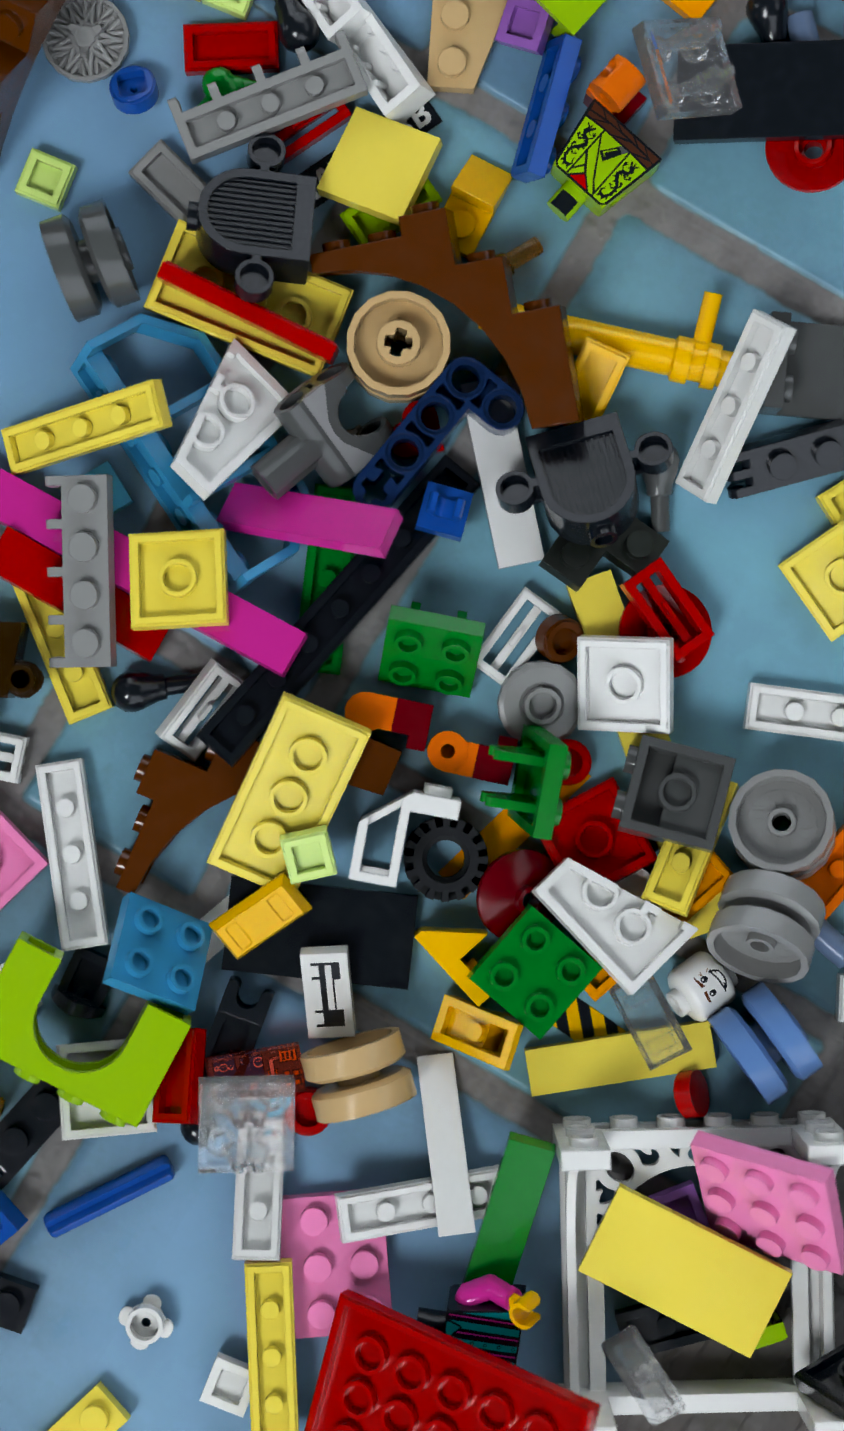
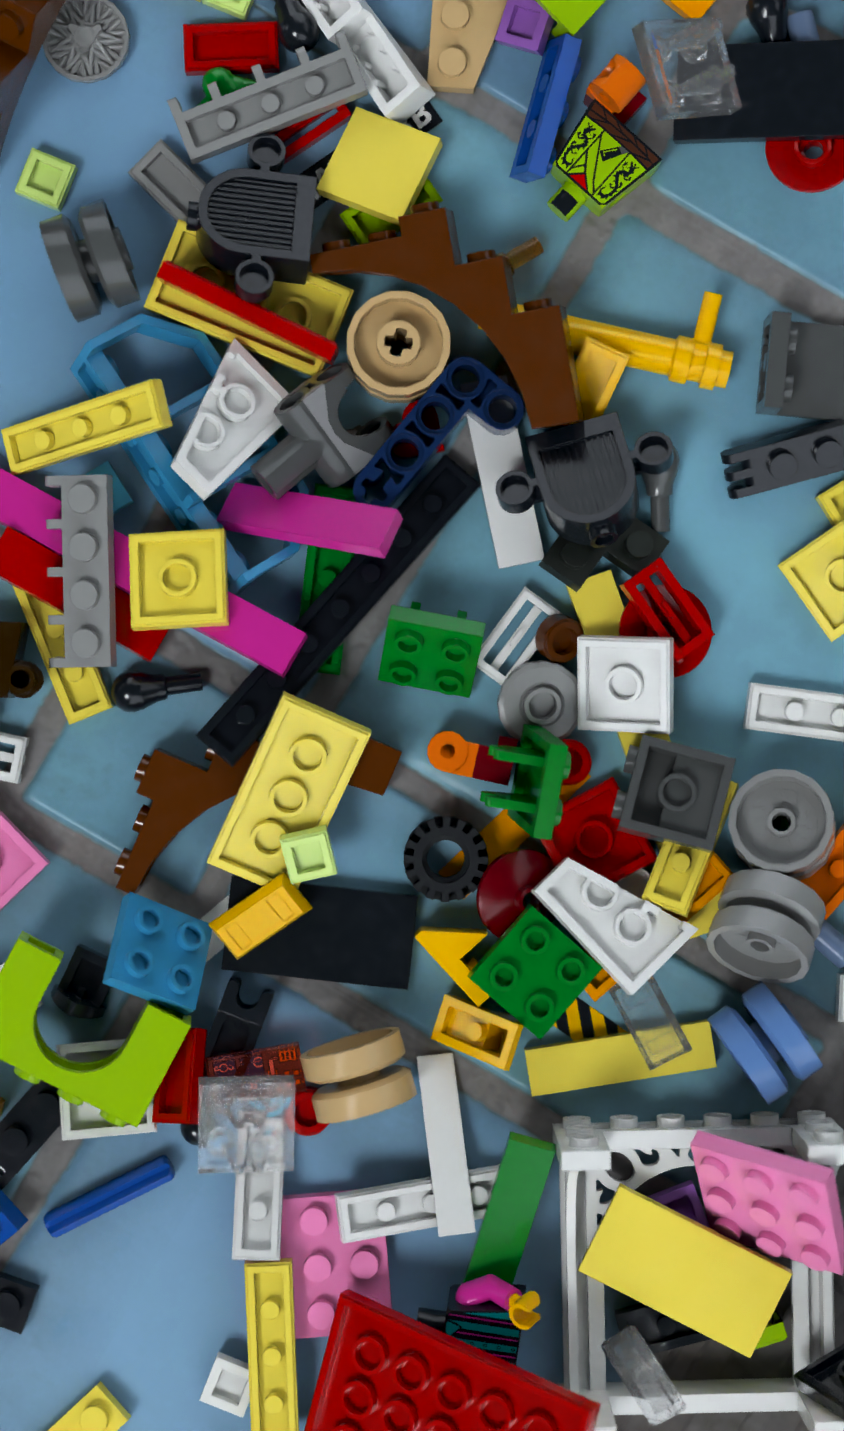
(72, 854): white tile -> none
(134, 90): blue tile -> none
(142, 1335): white plate -> none
(188, 702): white tile -> none
(328, 991): white tile -> none
(392, 715): leg -> none
(432, 800): white piece -> none
(444, 511): blue tile -> none
(475, 200): yellow slope -> none
(691, 1094): red tile -> none
(700, 987): white head -> none
(735, 406): white tile -> none

